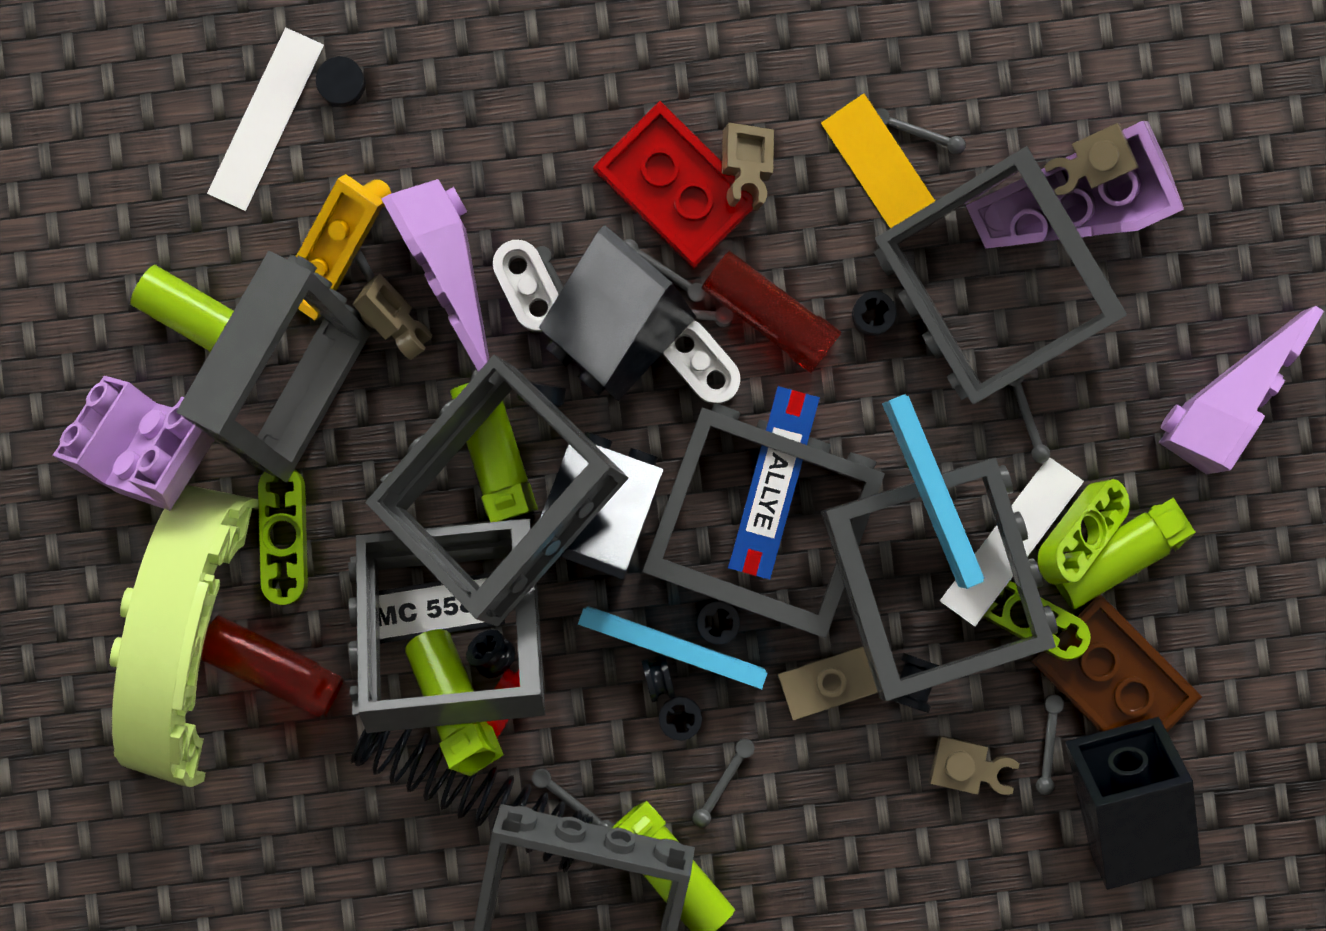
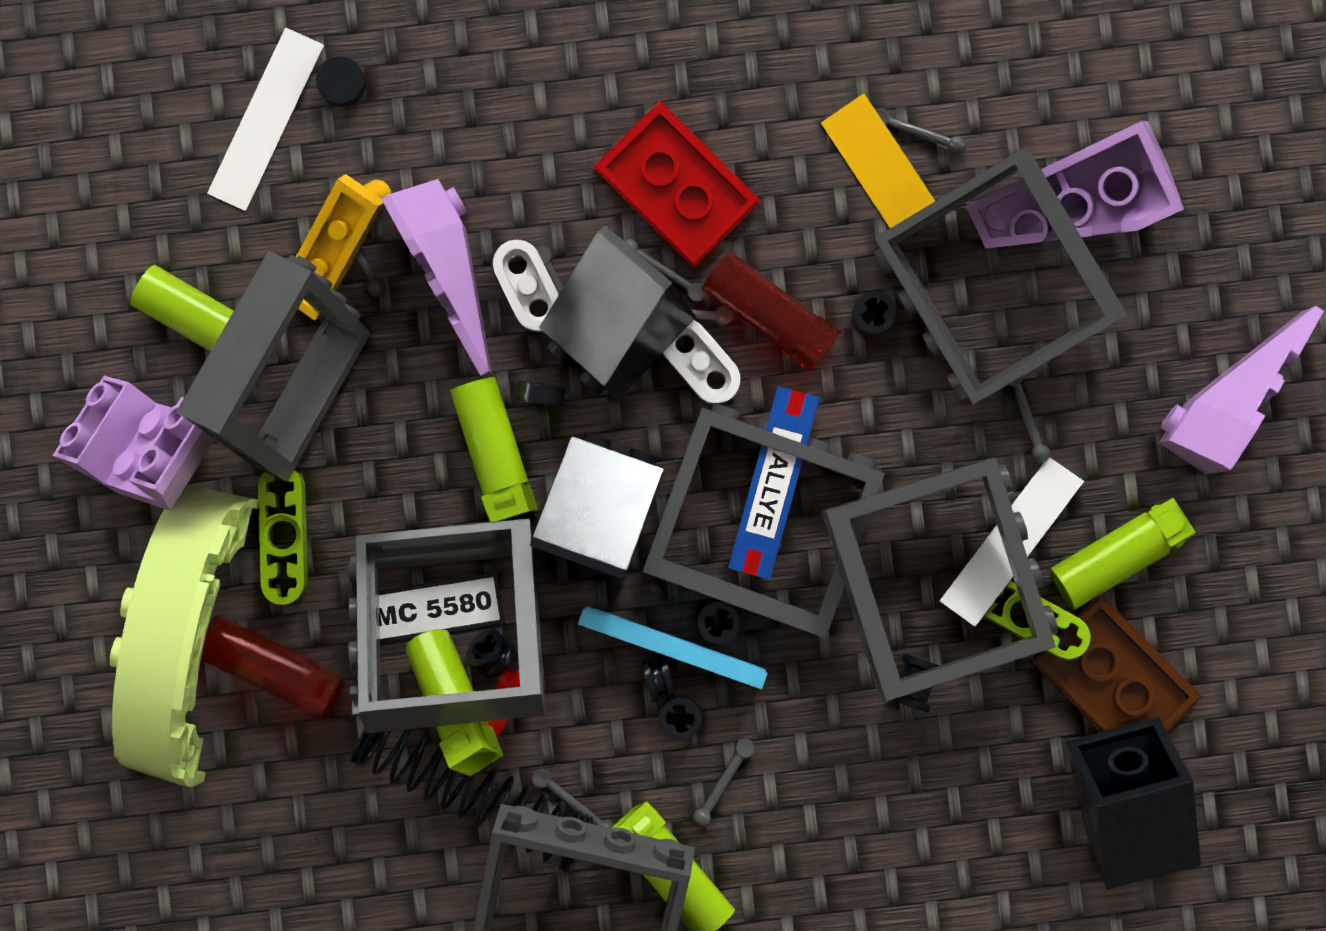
(388, 313): dark tan plate -> none
(544, 540): dark grey window -> none
(748, 157): dark tan plate -> none
(827, 683): dark tan plate -> none
(933, 491): medium azure tile -> none
(964, 766): dark tan plate -> none
(1053, 705): dark grey hinge -> none
(1067, 535): lime beam -> none
(1098, 158): dark tan plate -> none

